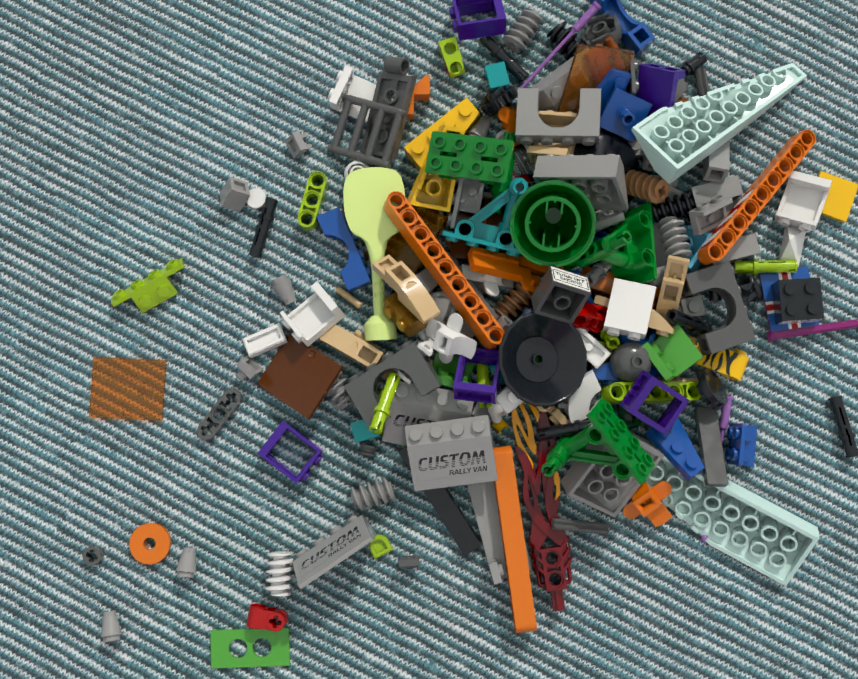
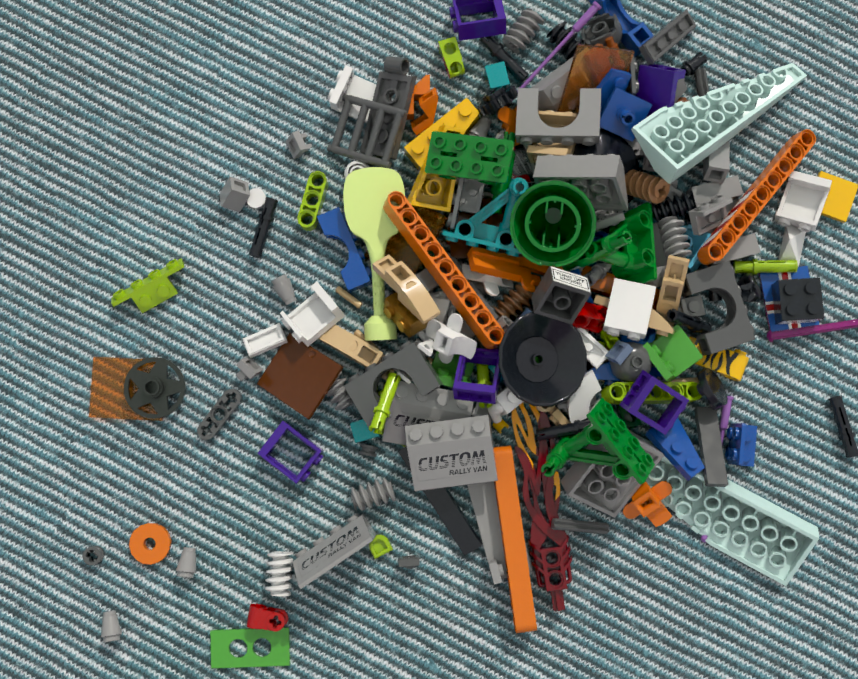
(154, 387): none -> pearl dark grey wheel
(428, 103): none -> orange slope
(619, 352): none -> sand blue tile
(667, 37): none -> dark grey tile

